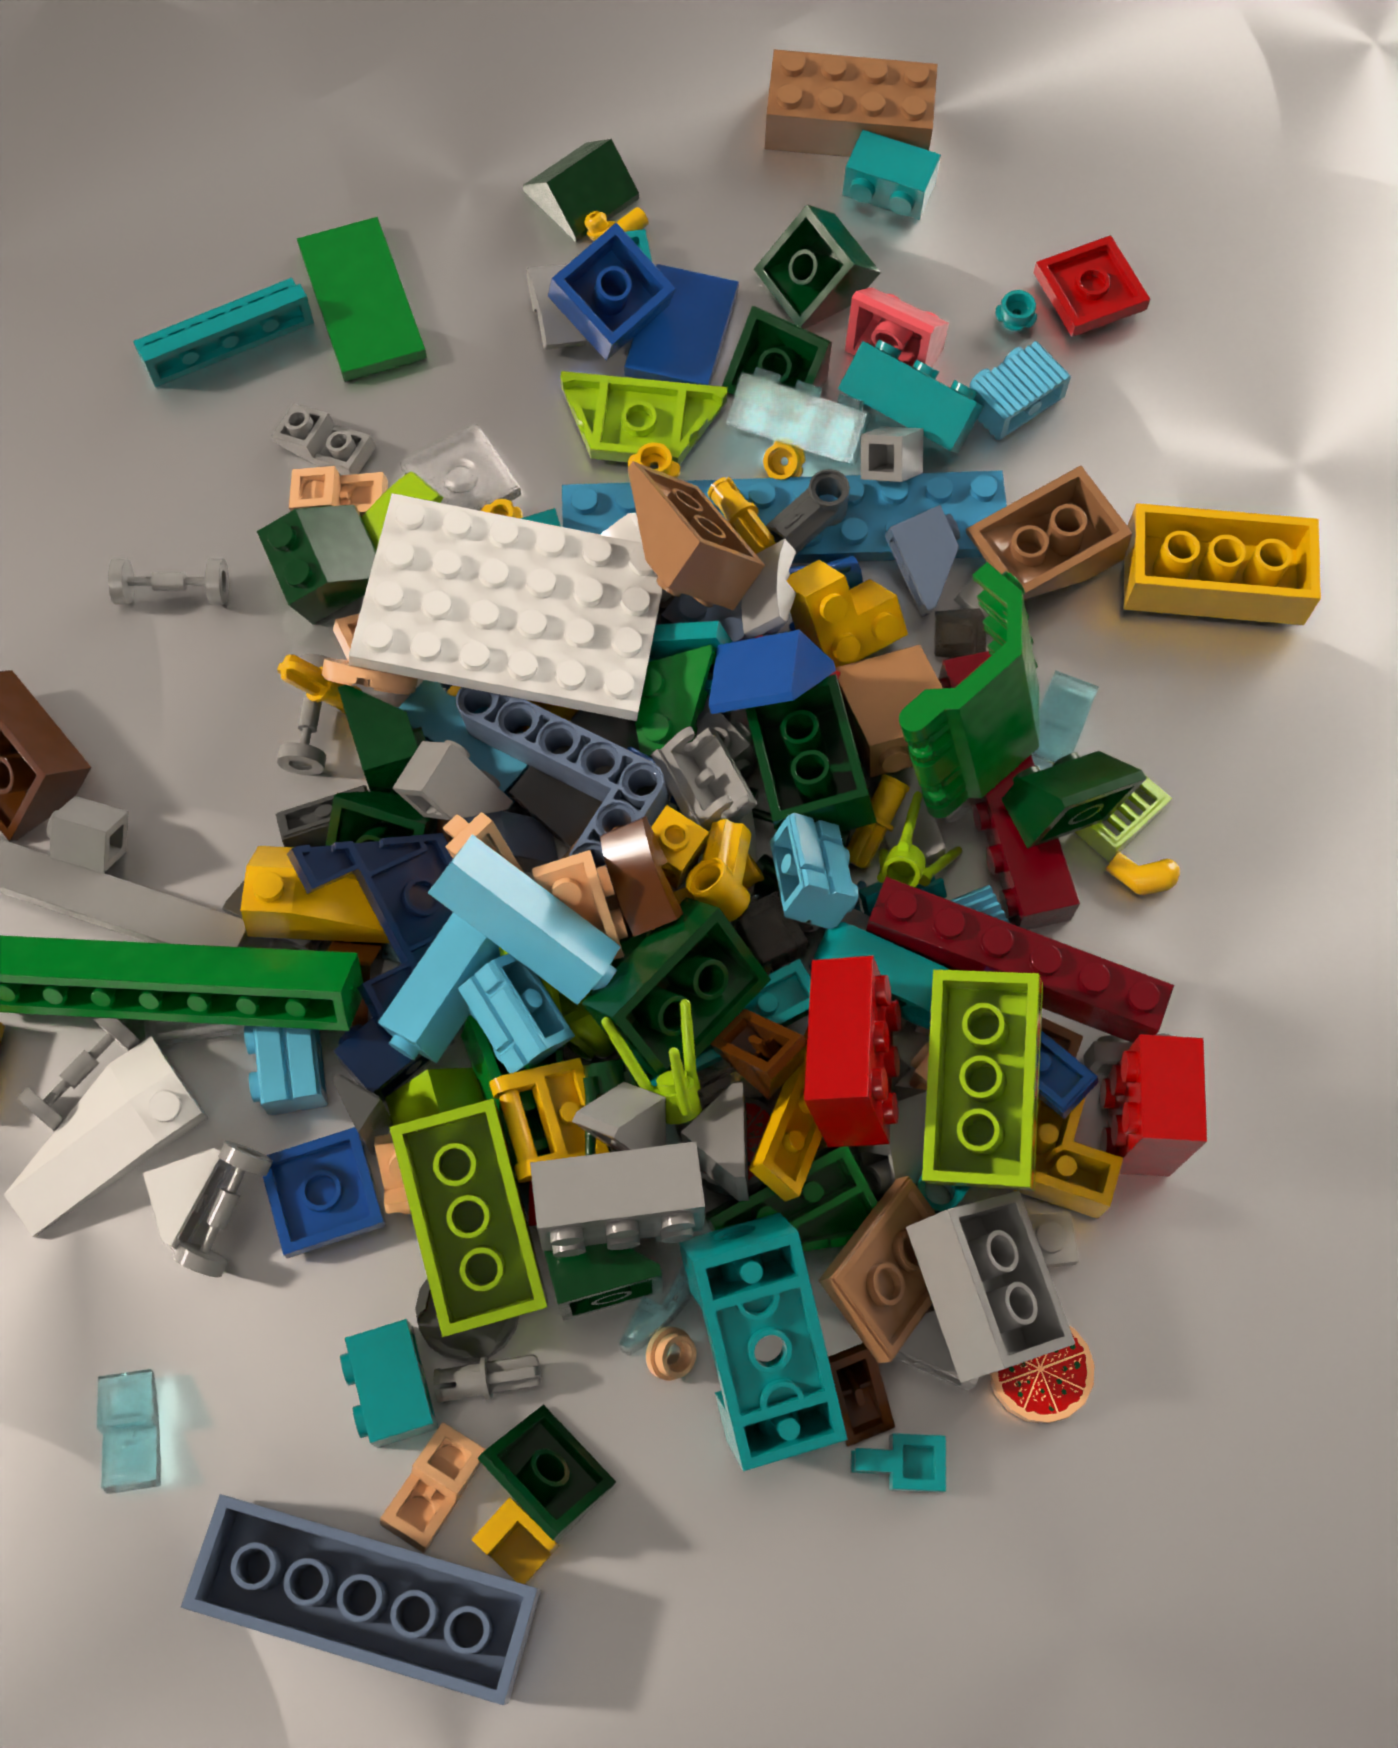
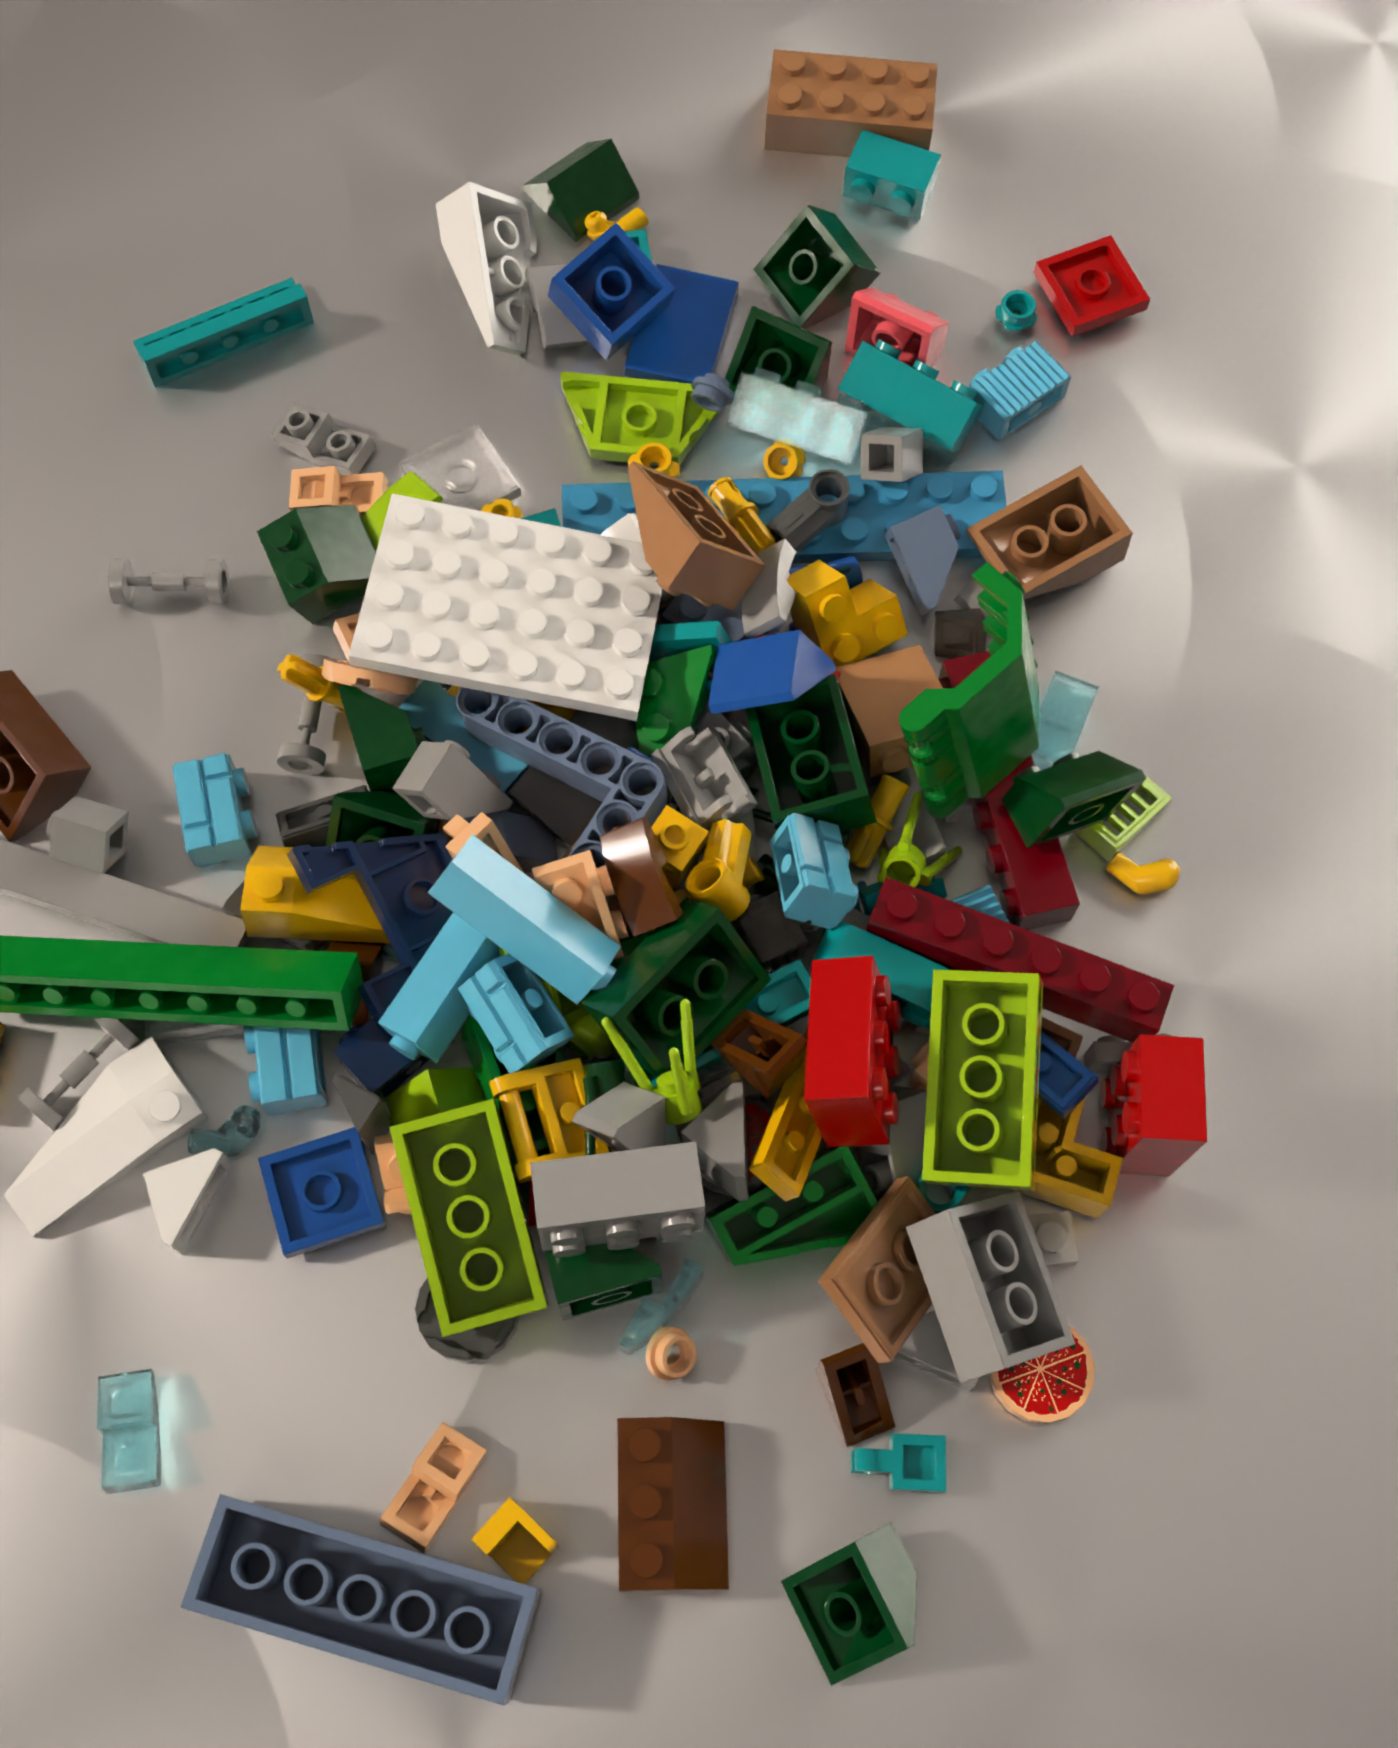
(202, 1258): light grey wheel -> none
(213, 810): none -> medium azure brick
(231, 1136): none -> clear light blue arm
(361, 299): green tile -> none
(389, 1384): teal brick -> none
(487, 1378): light grey axle -> none
(489, 249): none -> white wedge
(547, 1472): dark green slope -> none
(672, 1505): none -> reddish brown slope
(712, 392): none -> sand blue plate
(755, 1286): teal plate -> none
(857, 1603): none -> dark green slope
(1222, 564): yellow brick -> none

